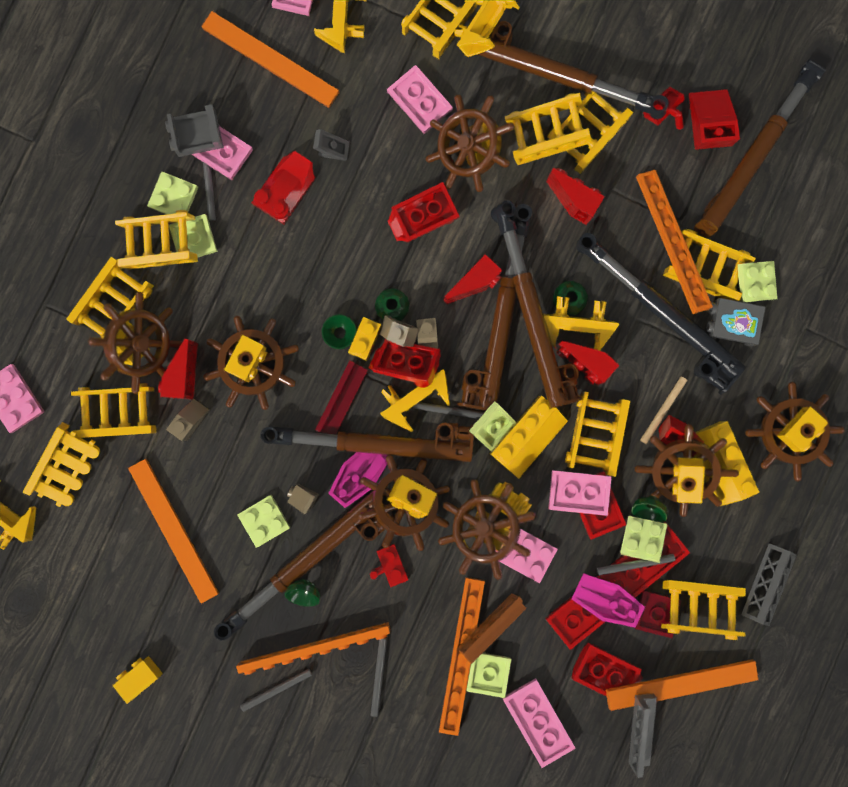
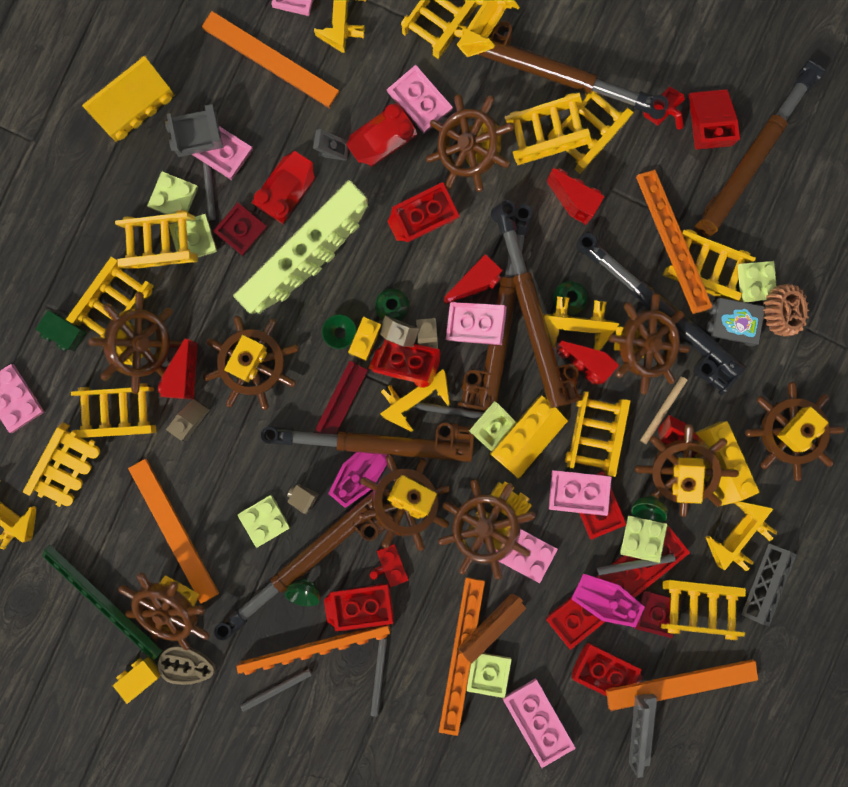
(60, 330): none -> dark green brick
(101, 603): none -> dark green tile
(129, 99): none -> yellow slope
(169, 606): none -> reddish brown brick
(181, 676): none -> dark tan piece
(240, 229): none -> dark red plate
(305, 251): none -> yellowish green brick
(359, 607): none -> red slope
(381, 136): none -> red slope
(476, 323): none -> bright pink plate
(647, 343): none -> reddish brown brick
(740, 535): none -> yellow hose
(786, 310): none -> nougat gear

